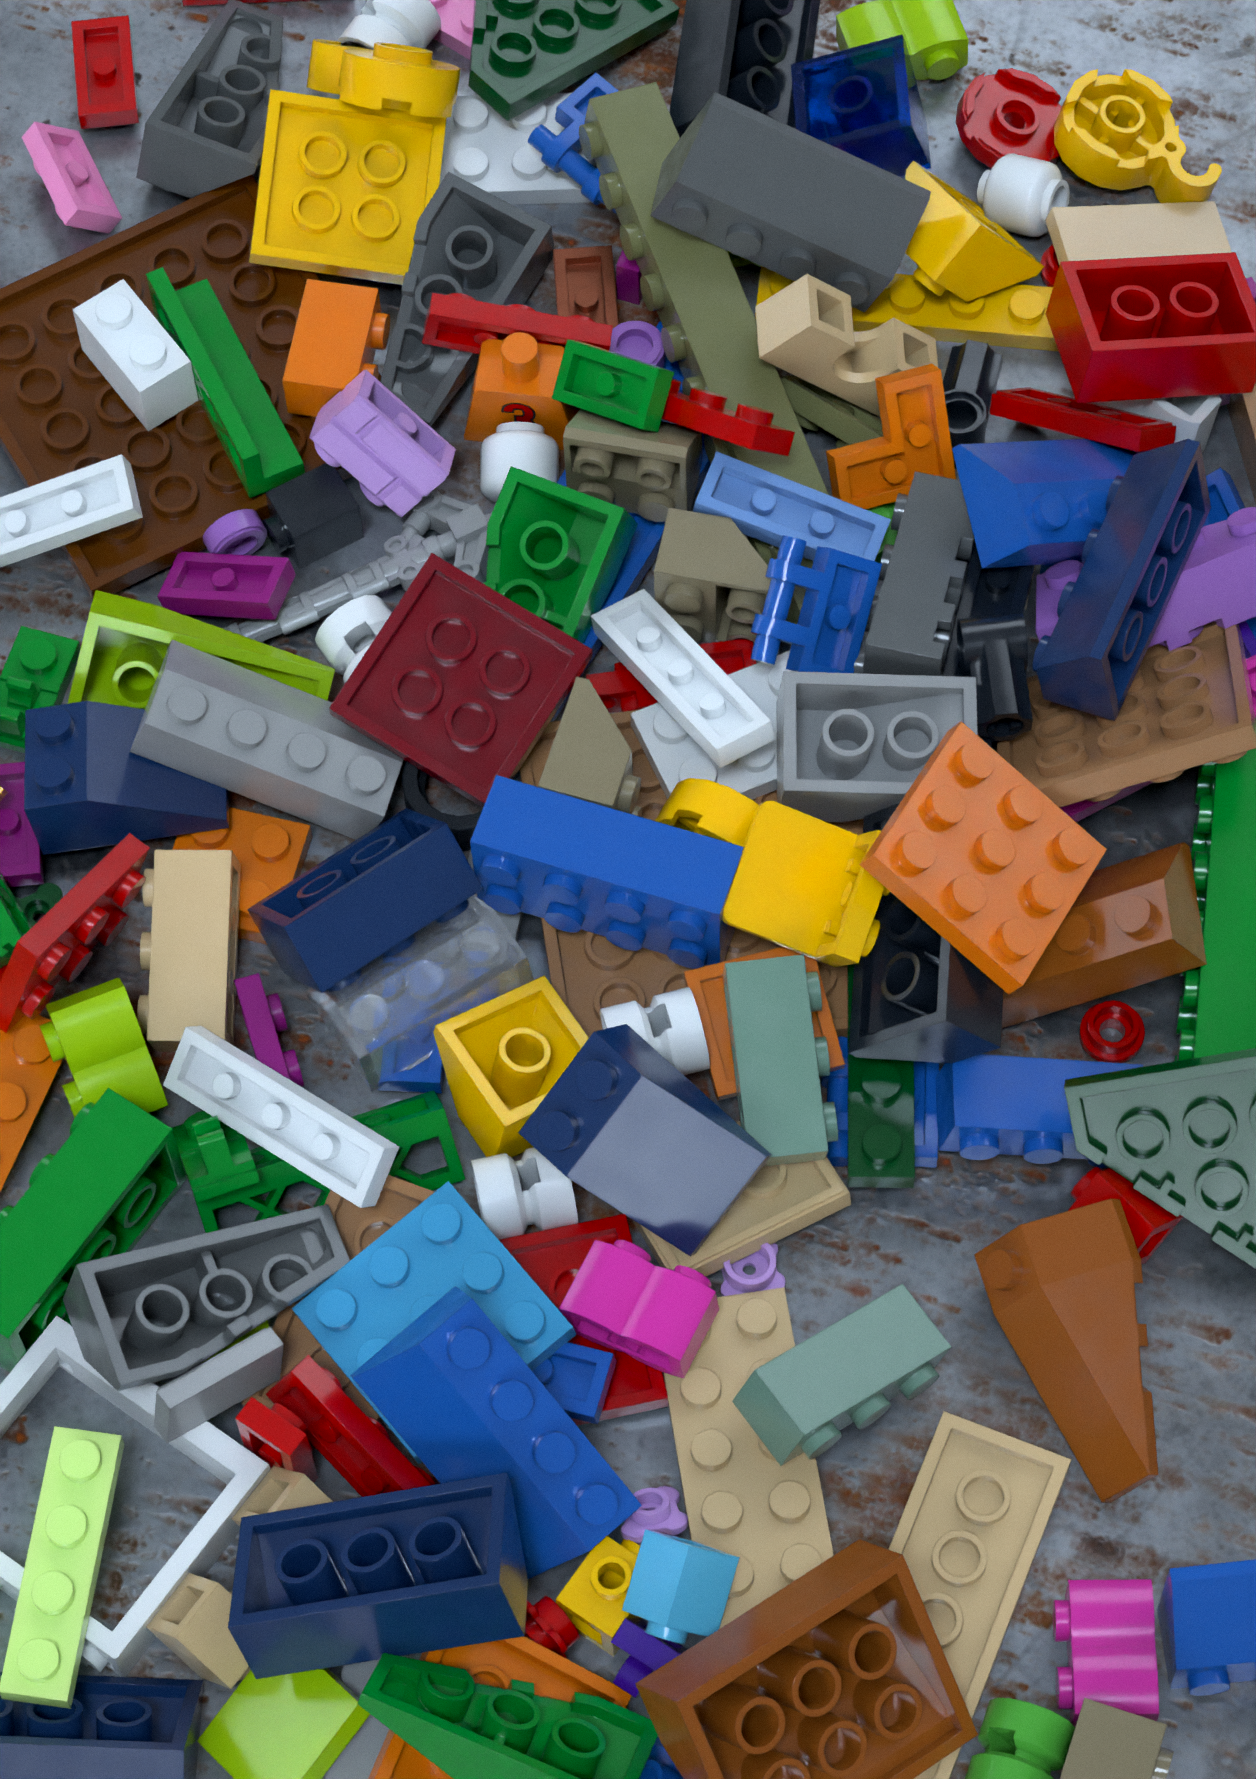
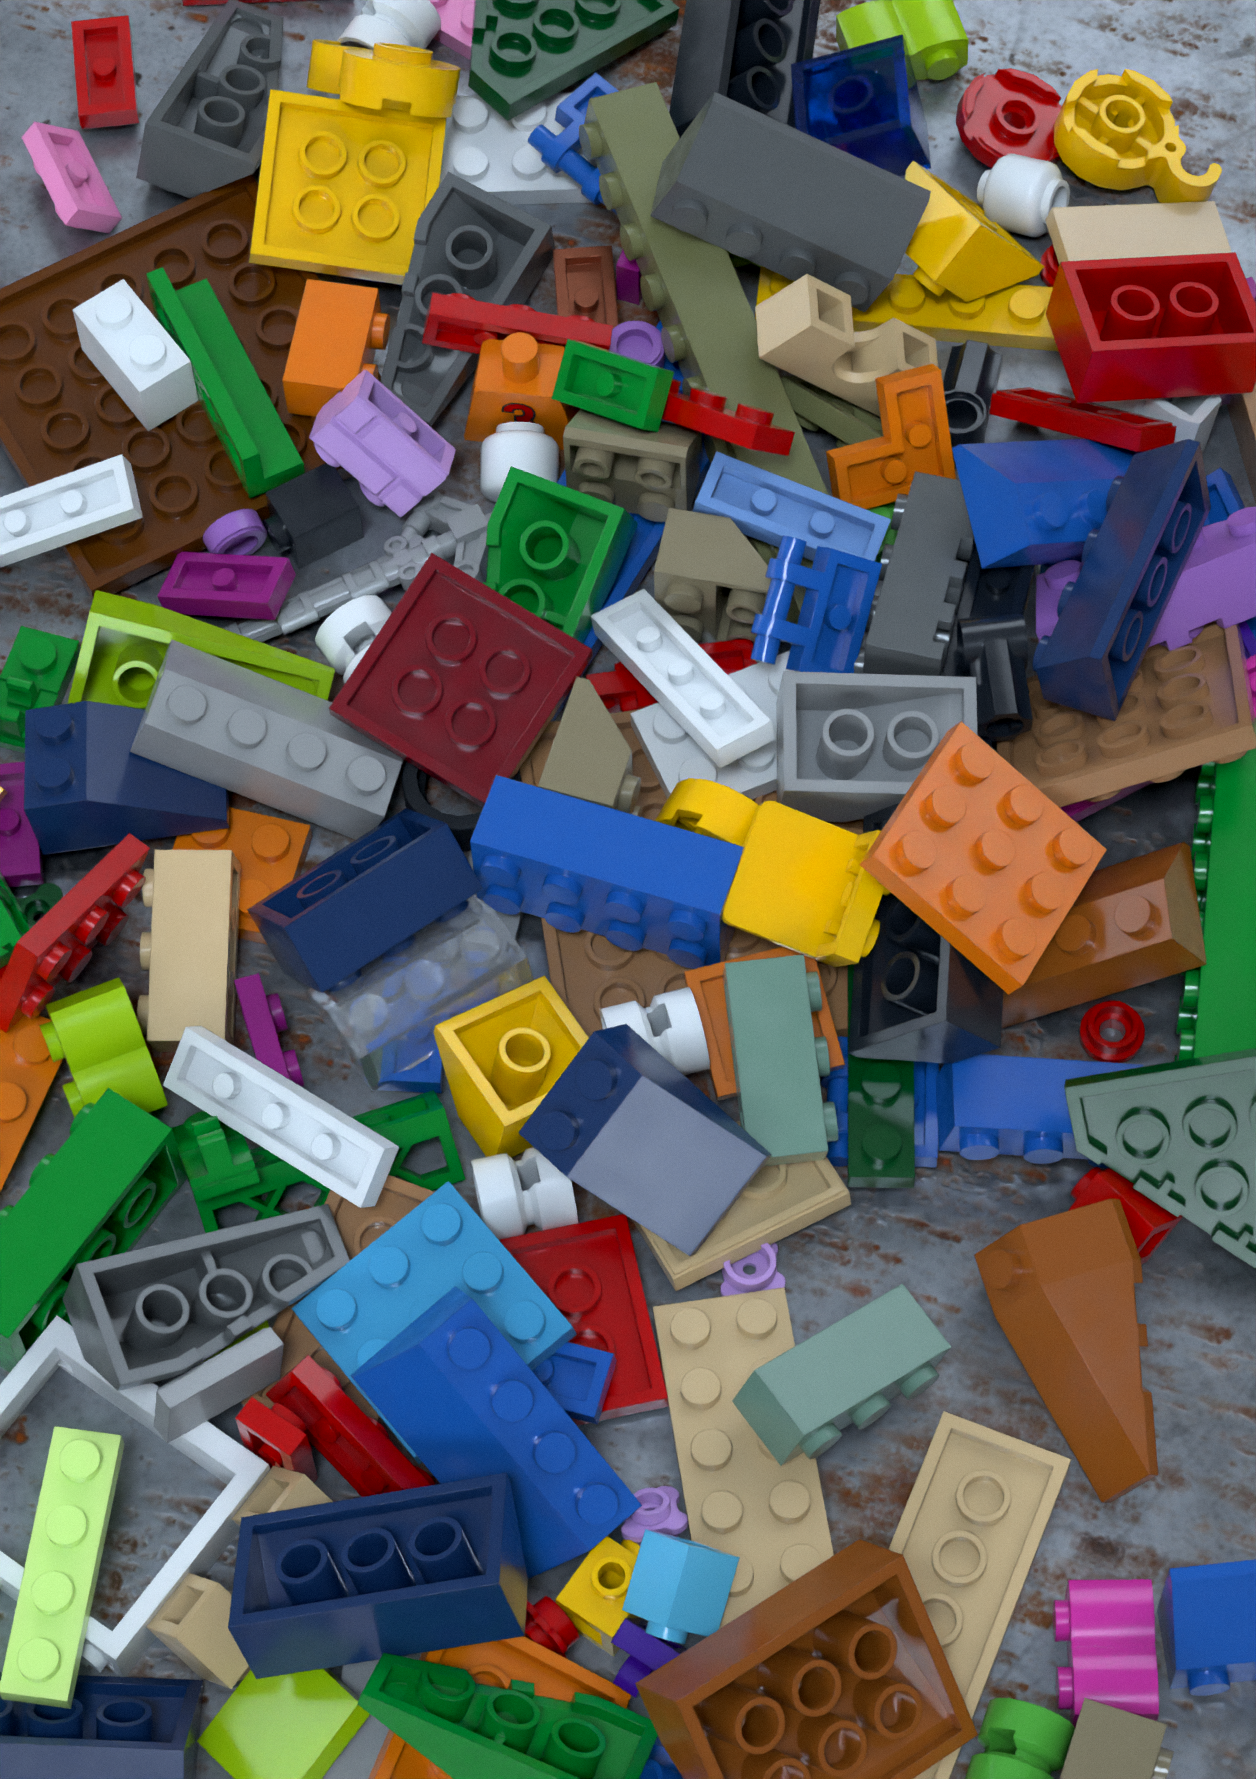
(641, 1306): dark pink brick -> none

